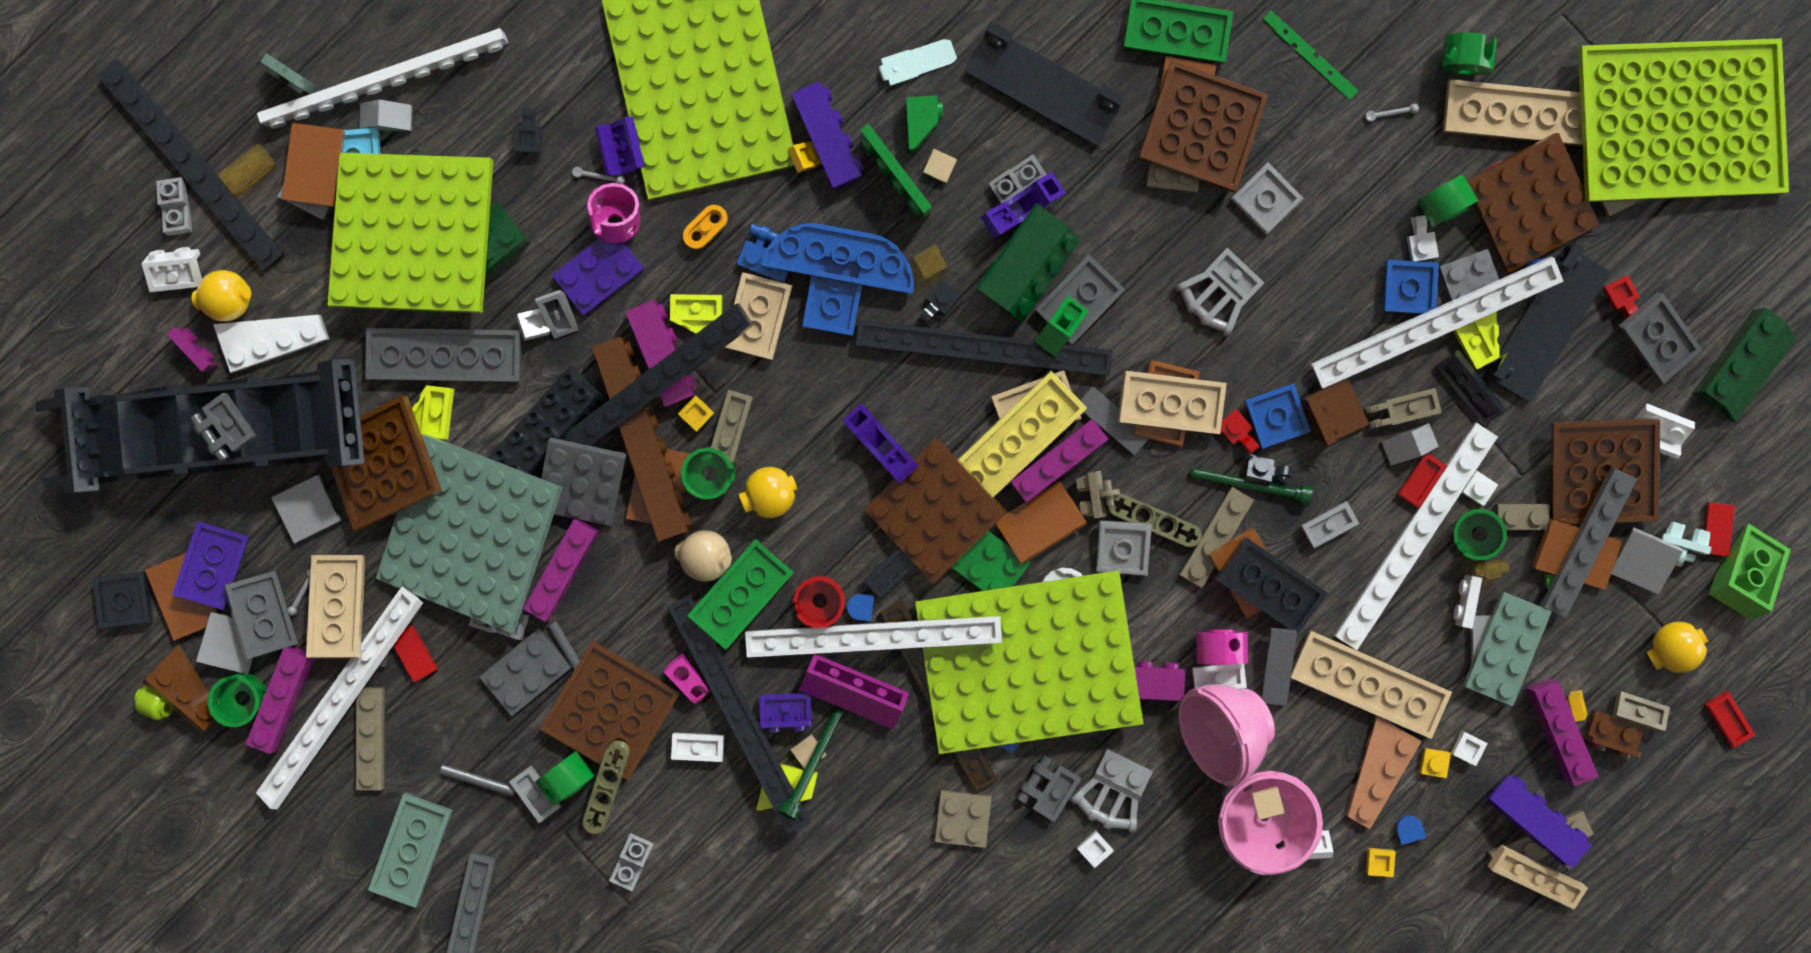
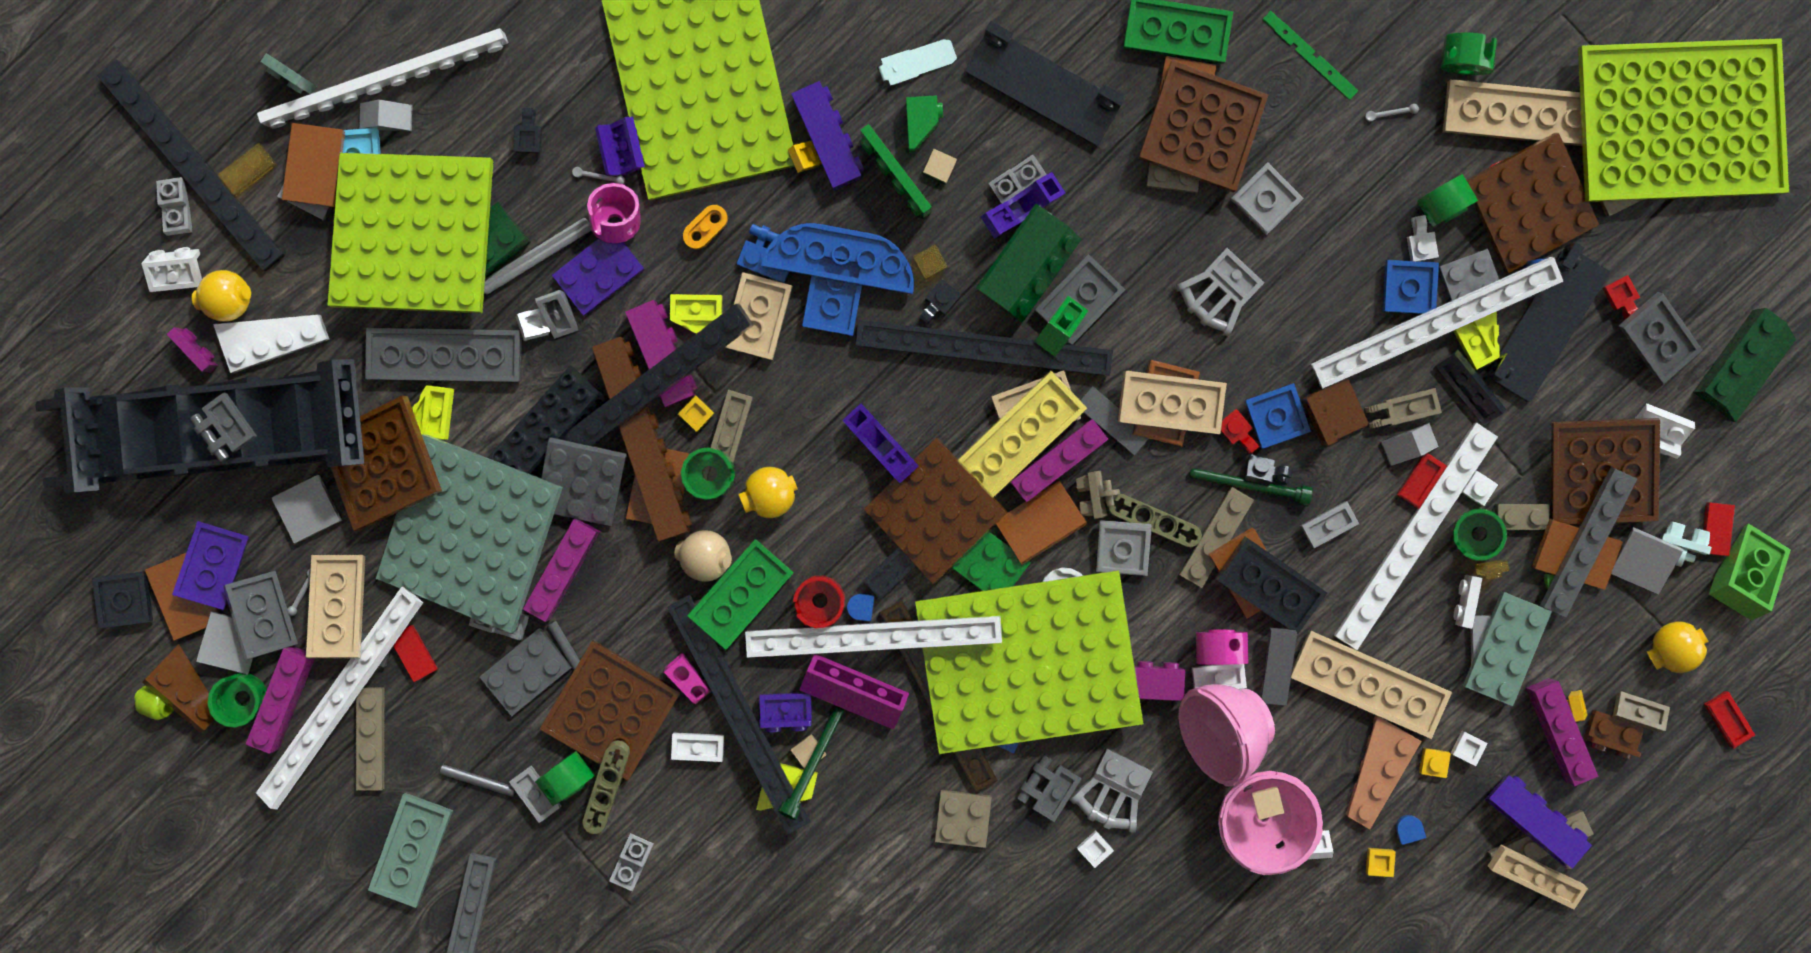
(536, 255): none -> light grey axle

